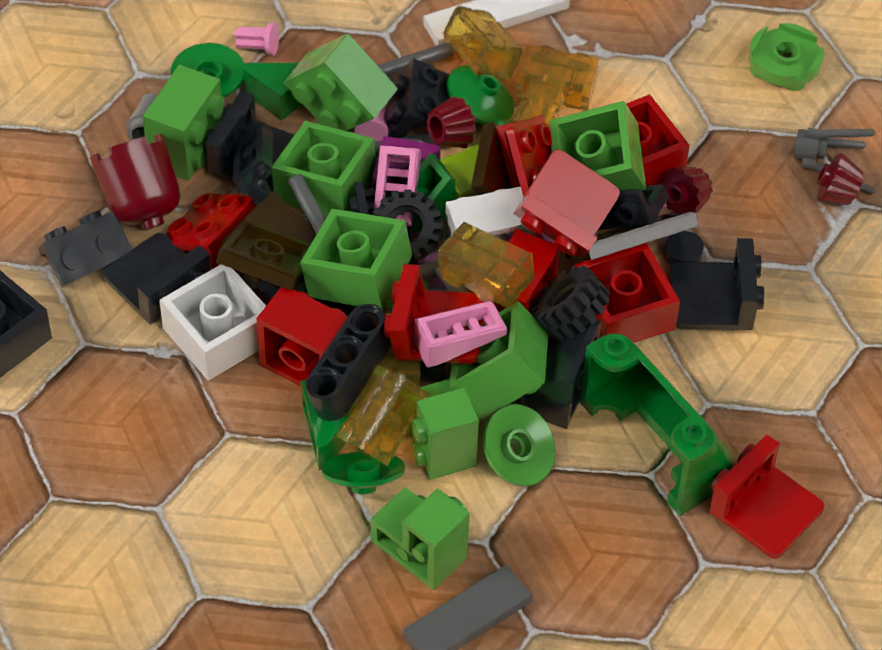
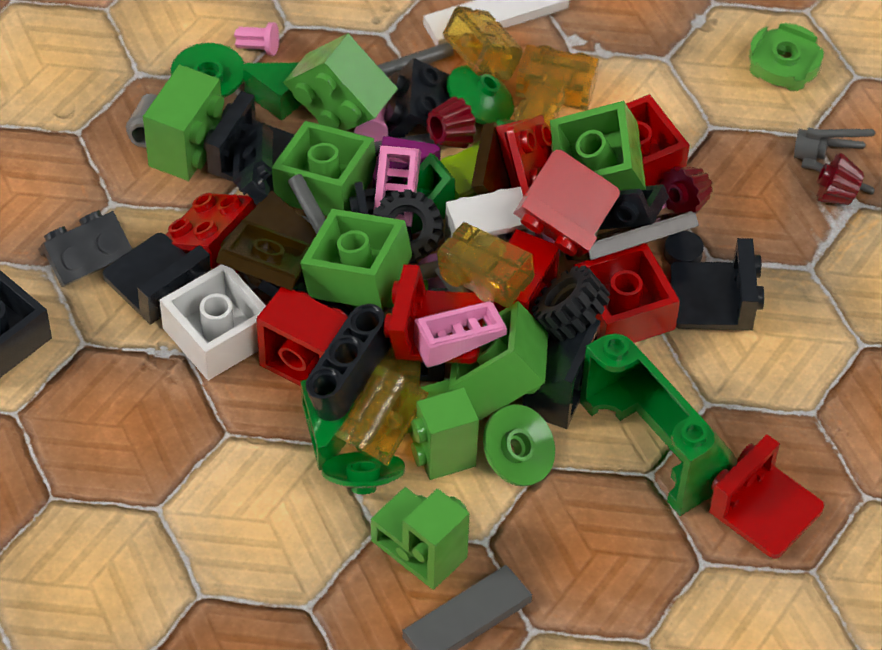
(138, 181): dark red cylinder -> none

